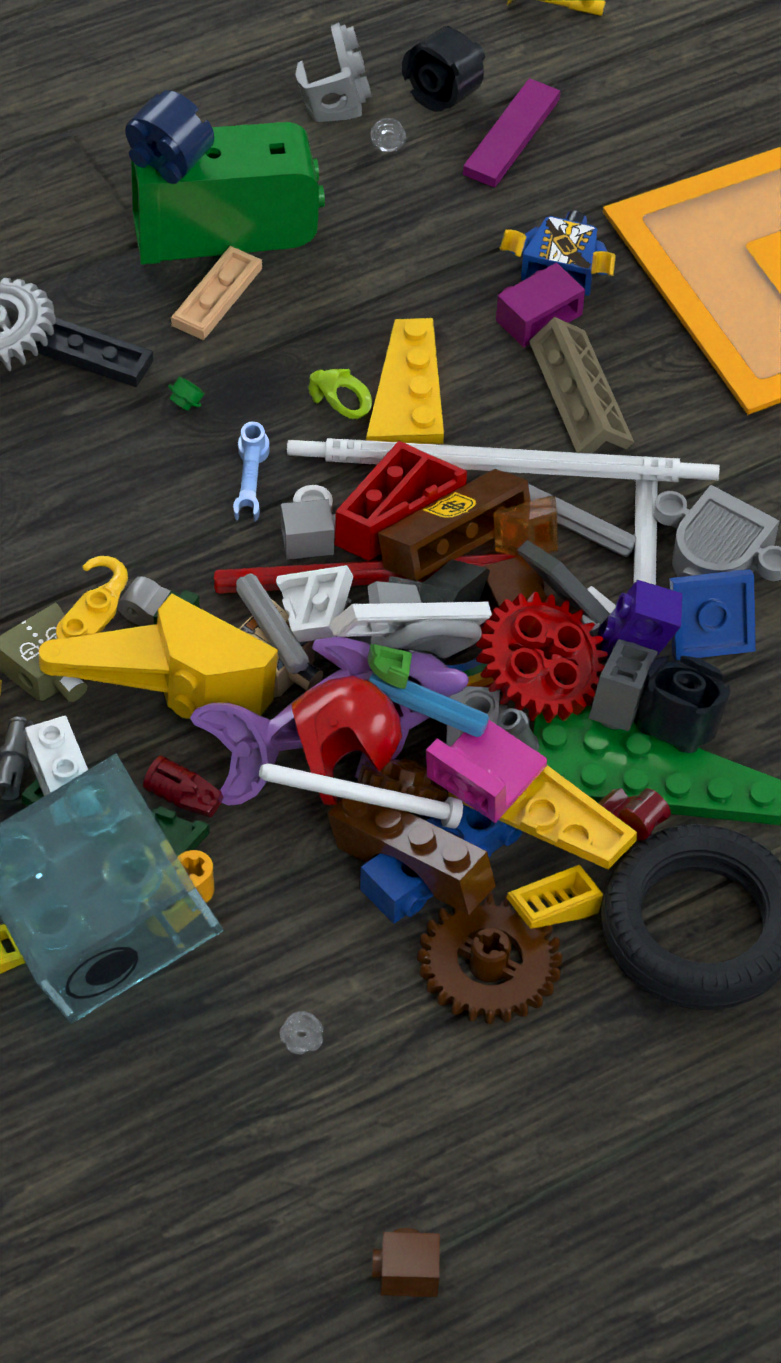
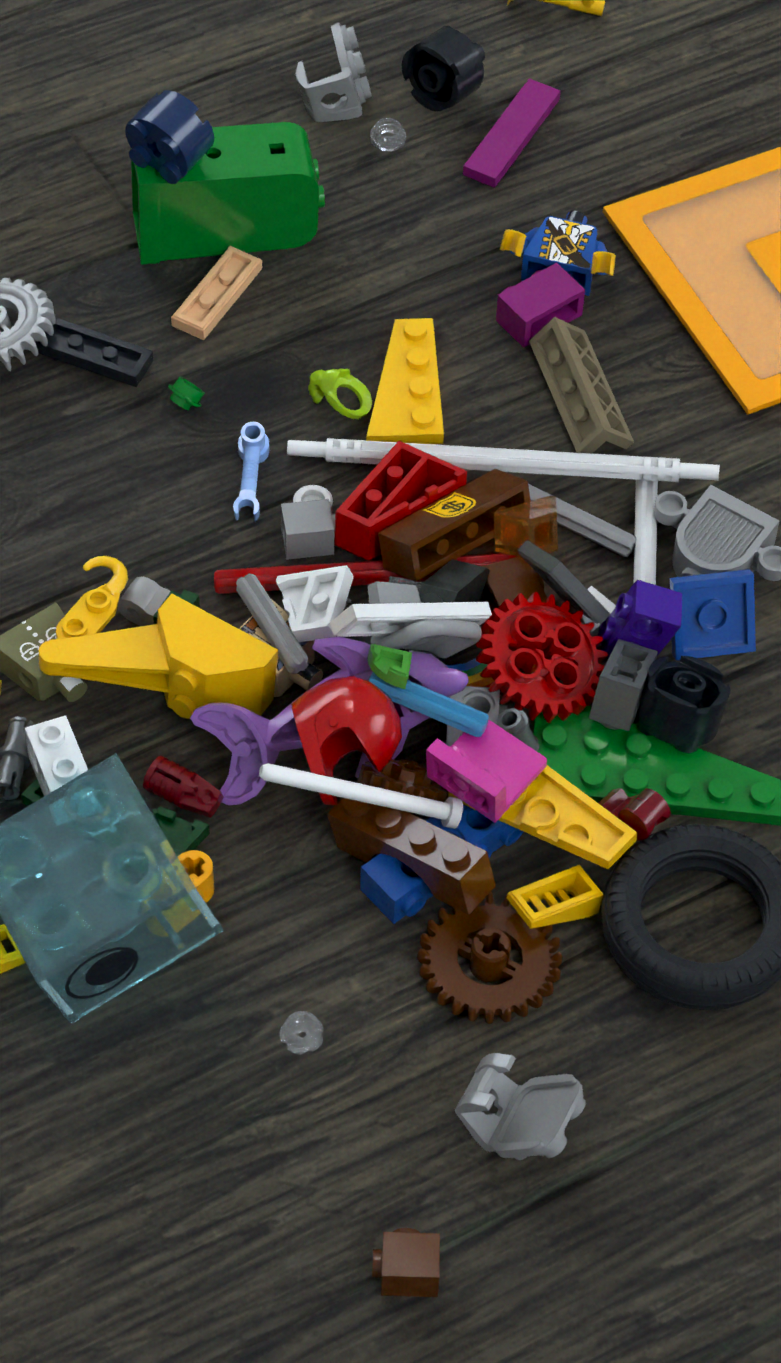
(528, 1115): none -> light grey piece

